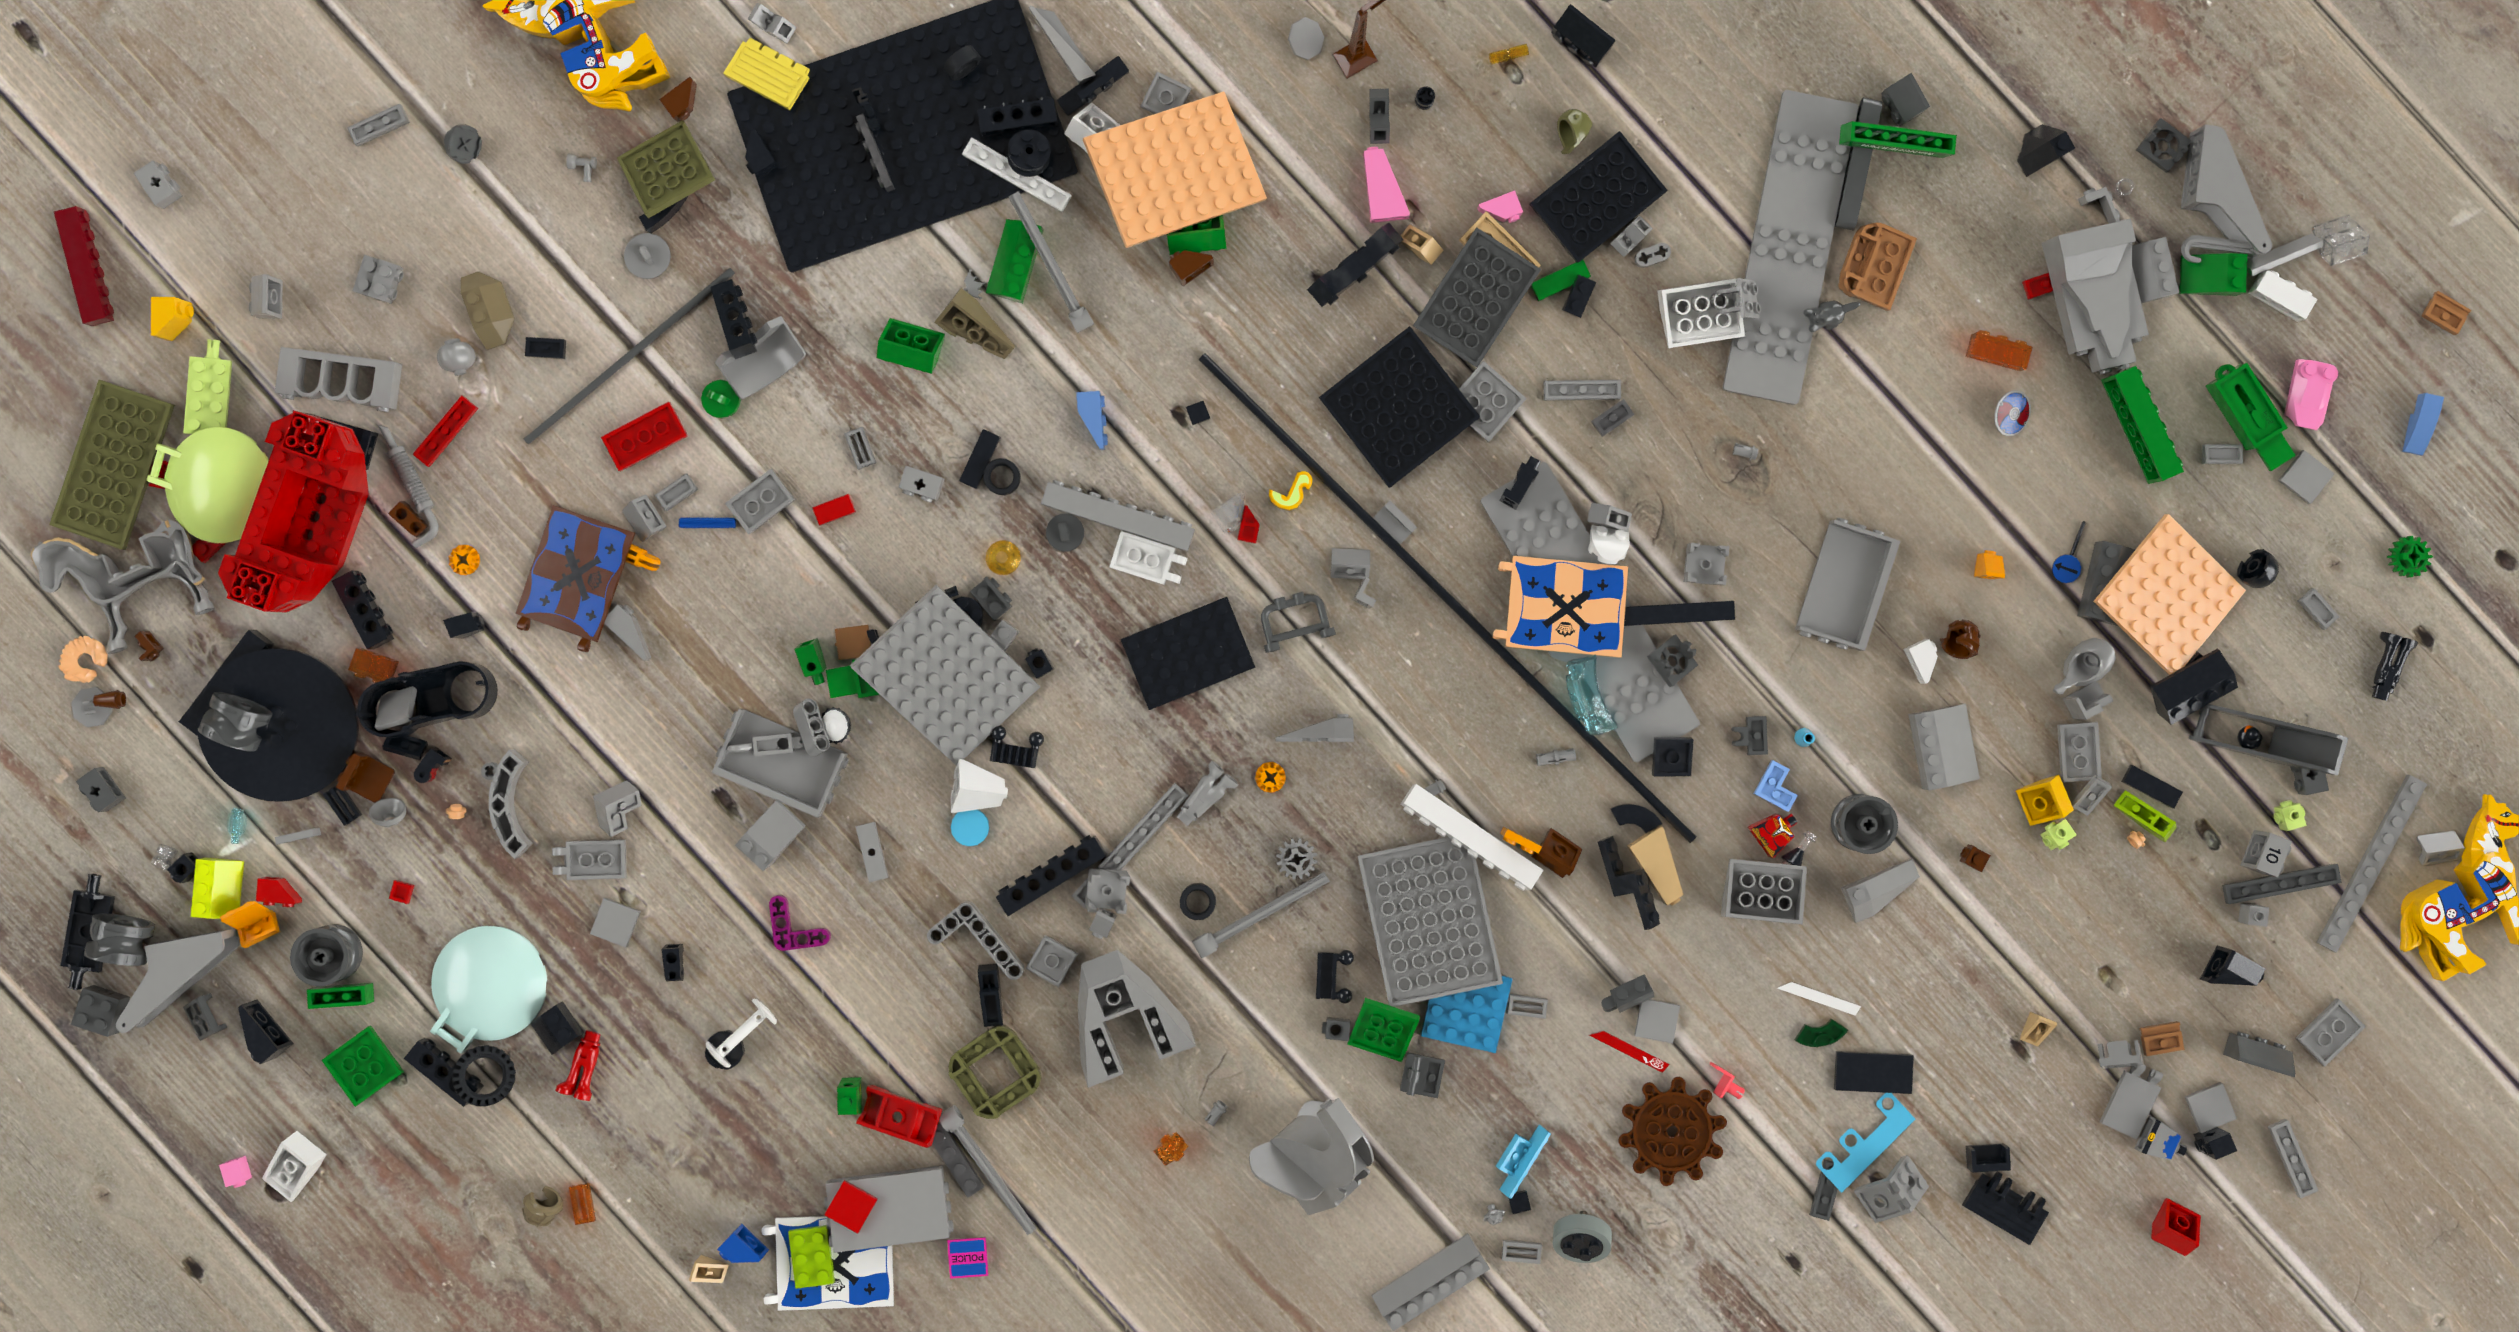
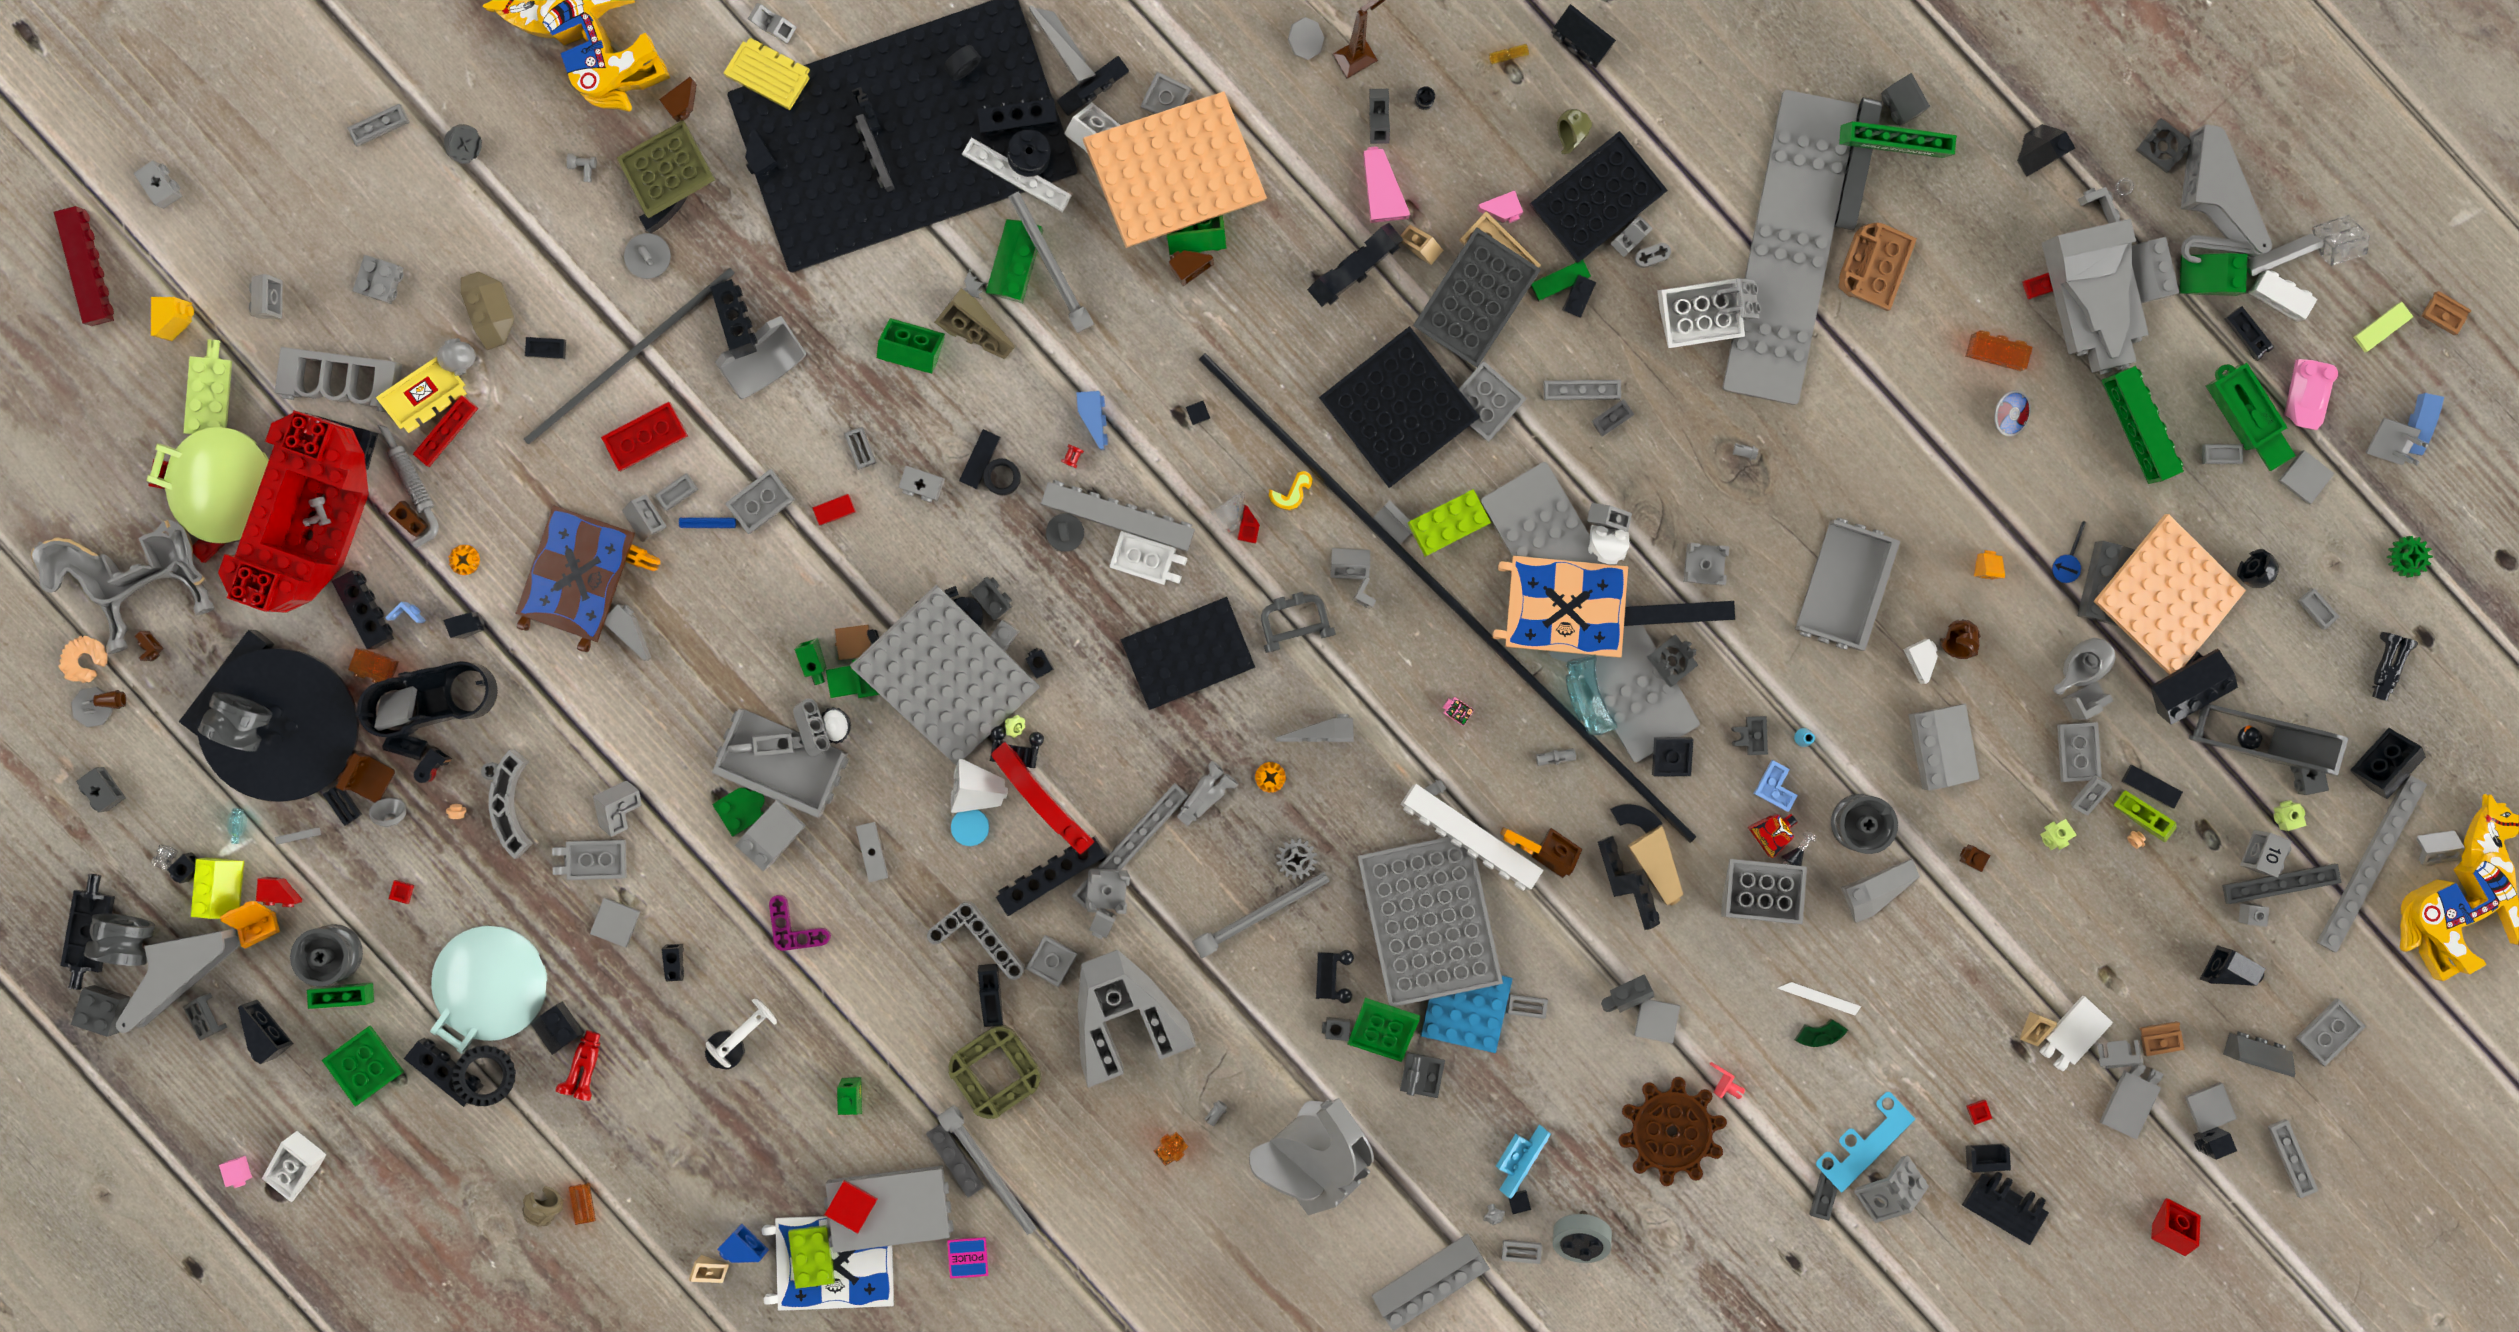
(111, 464): olive plate -> none
(321, 517): none -> light grey piece
(411, 610): none -> light blue bracket
(420, 393): none -> light yellow hinge
(720, 399): green tile -> none
(740, 809): none -> green plate
(917, 1122): red piece -> none
(1012, 561): clear yellow piece -> none
(1014, 726): none -> yellowish green piece
(1040, 799): none -> red arch
(1077, 452): none -> red bush
(1195, 887): black tyre -> none
(1449, 522): none -> lime plate
(1457, 710): none -> brick
(1525, 476): black hips -> none
(1631, 1050): red sticker -> none
(1828, 314): dark grey animal -> none
(1873, 1072): black tile -> none
(1979, 1112): none -> red tile
(2044, 800): yellow slope -> none
(2075, 1033): none -> white tile
(2160, 1140): light grey torso -> none
(2249, 333): none -> black plate
(2383, 327): none -> yellowish green tile
(2388, 763): none -> black slope
(2394, 442): none -> light grey plate

